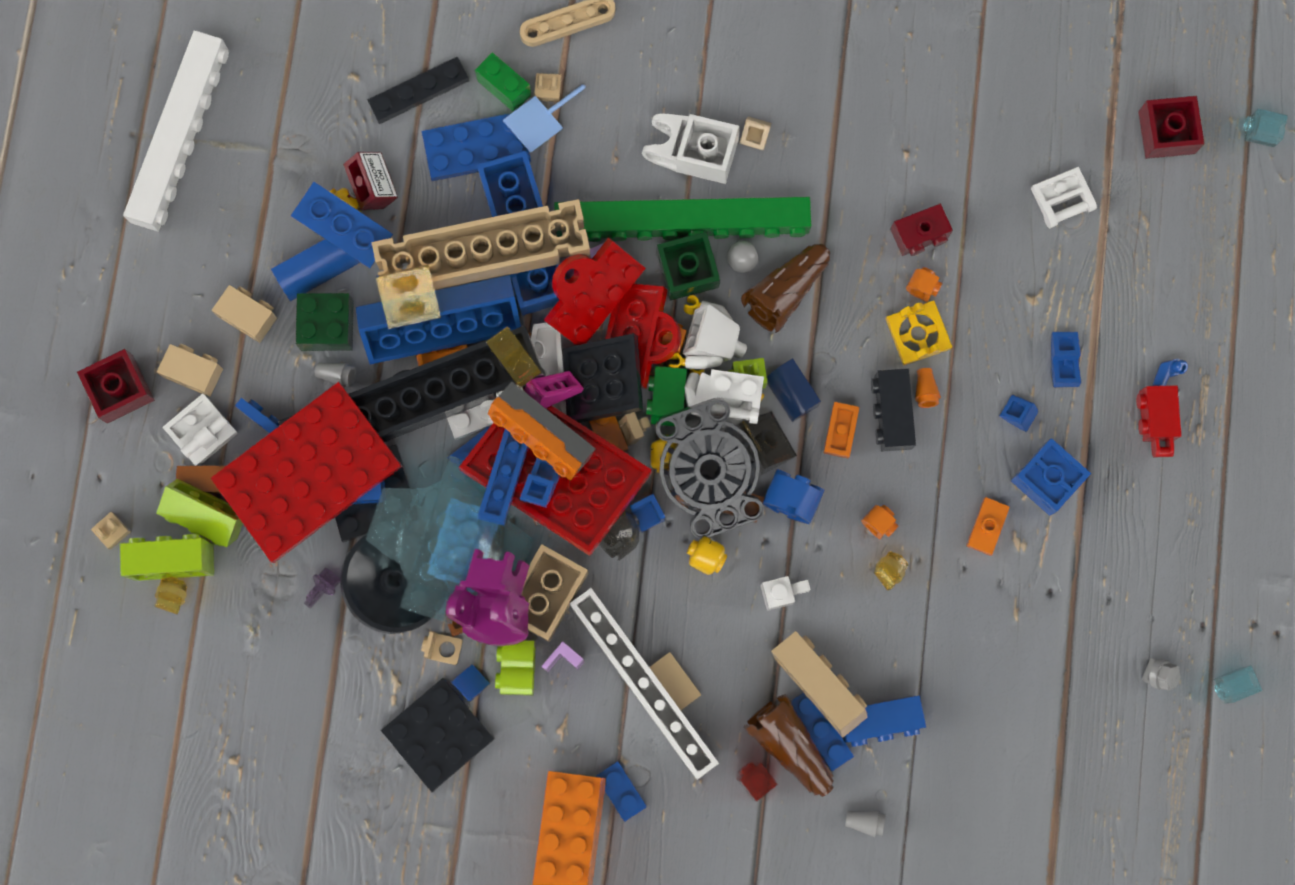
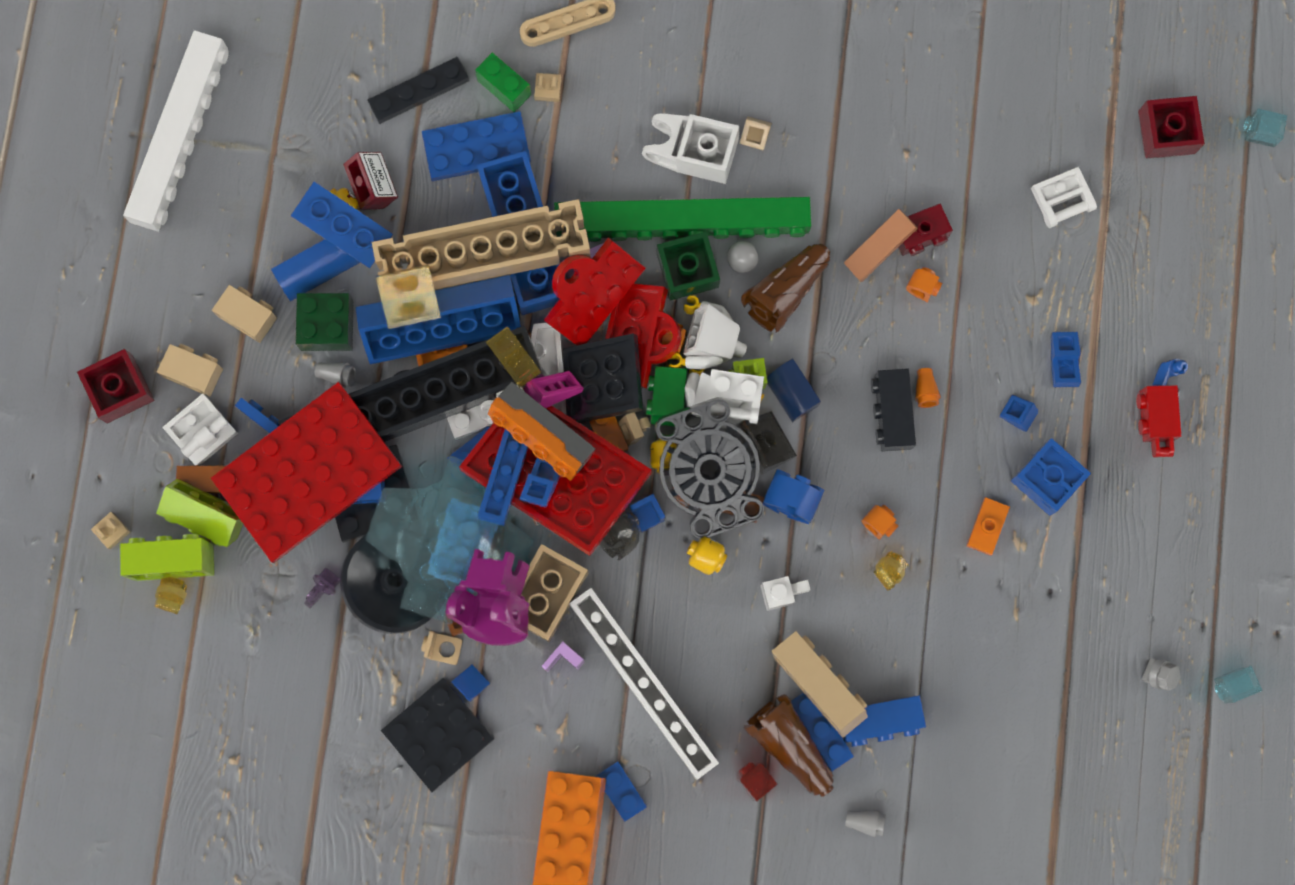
(517, 668): lime brick -> none
(535, 123): light blue piece -> none
(675, 681): tan tile -> none
(841, 430): orange plate -> none
(880, 245): none -> nougat tile
(930, 310): yellow piece -> none

